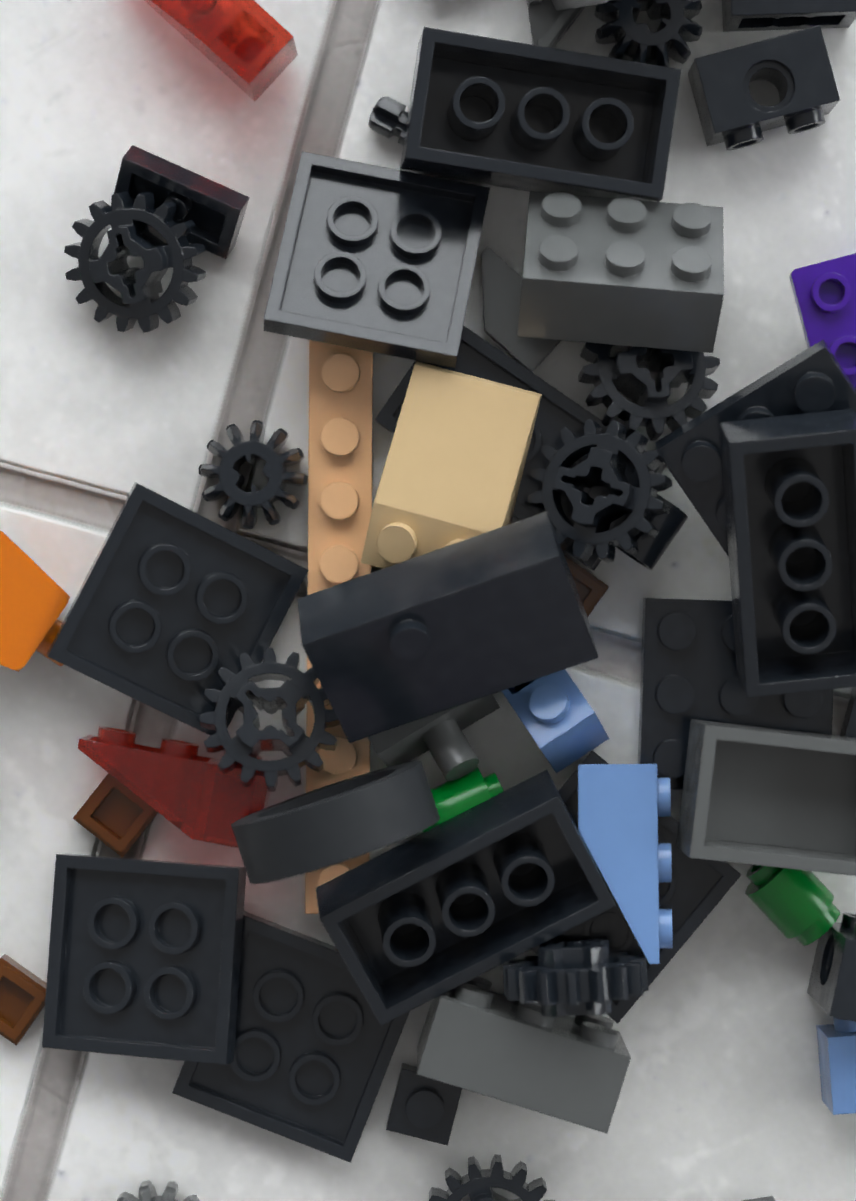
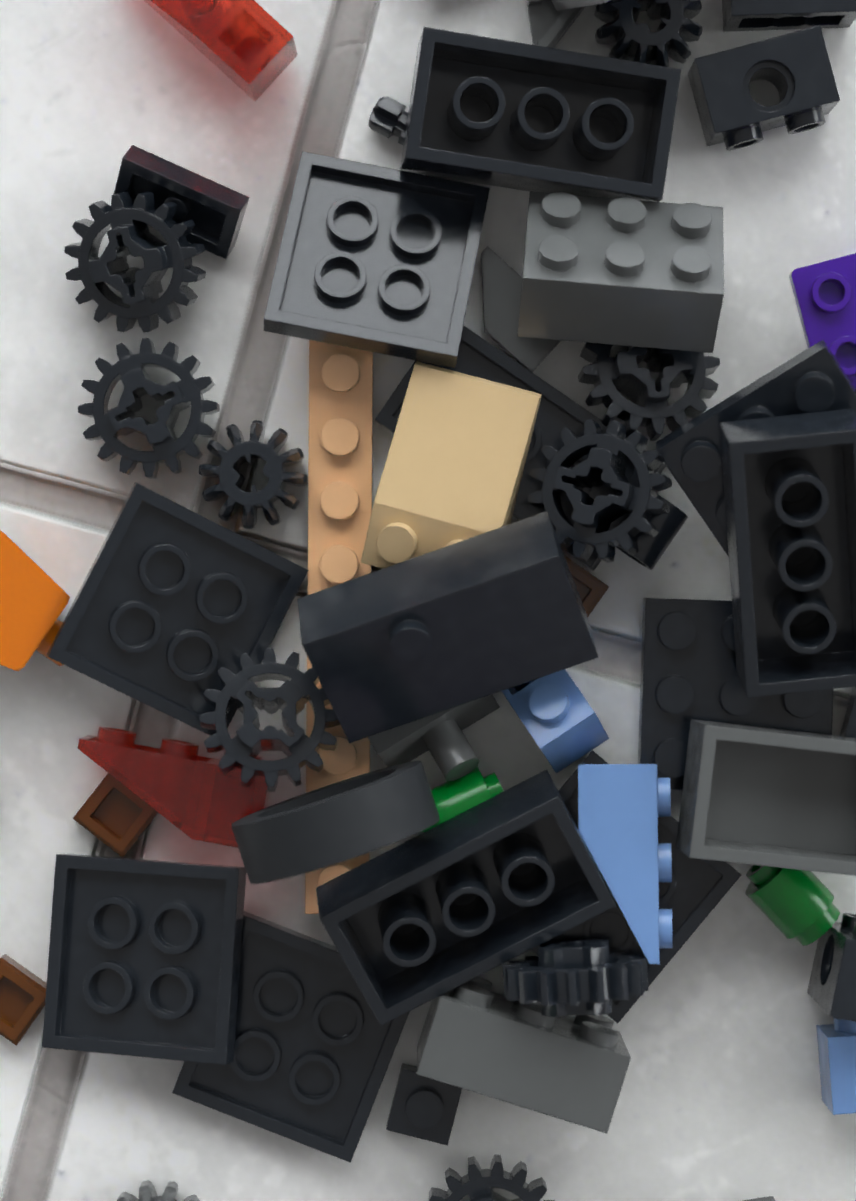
(137, 383): none -> black gear

